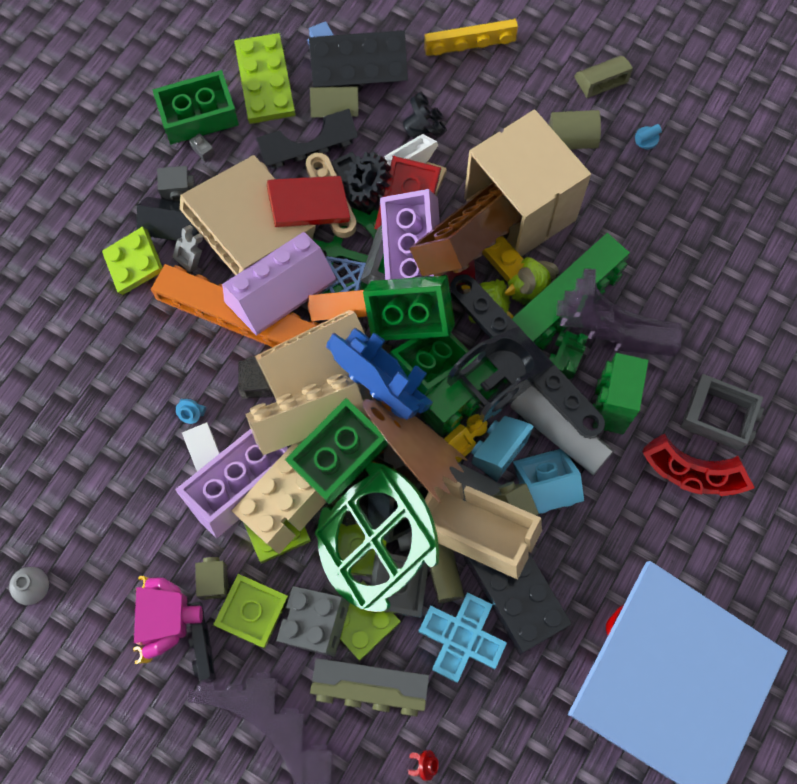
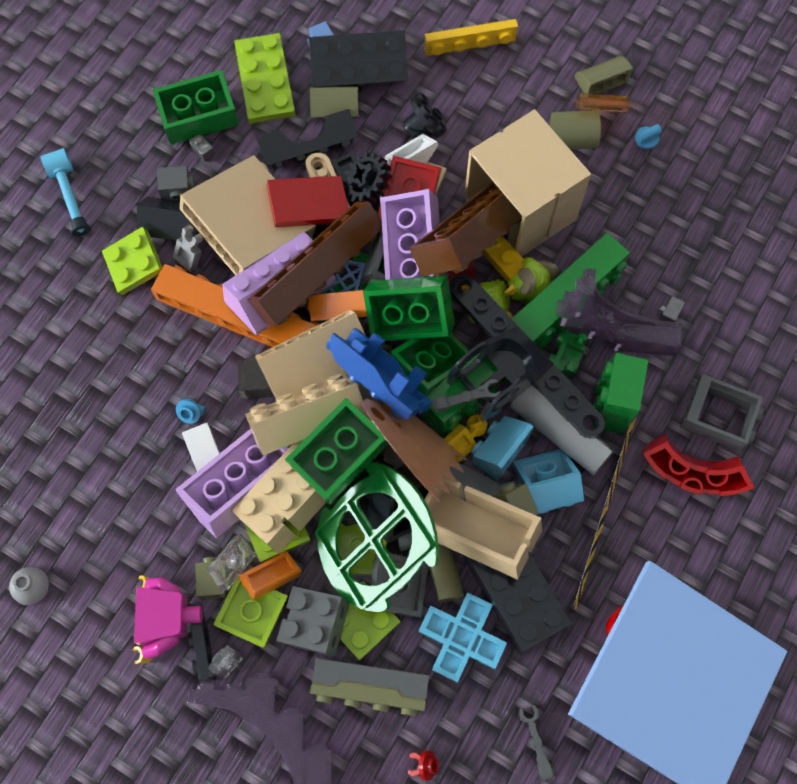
(59, 165): none -> medium azure piece
(225, 661): none -> clear plate
(231, 562): none -> clear plate
(270, 575): none -> orange tile
(316, 263): none -> reddish brown brick
(445, 403): none -> dark grey piece
(543, 765): none -> dark grey piece
(602, 102): none -> clear orange slope
(603, 515): none -> sticker
(672, 310): none -> flat silver piece

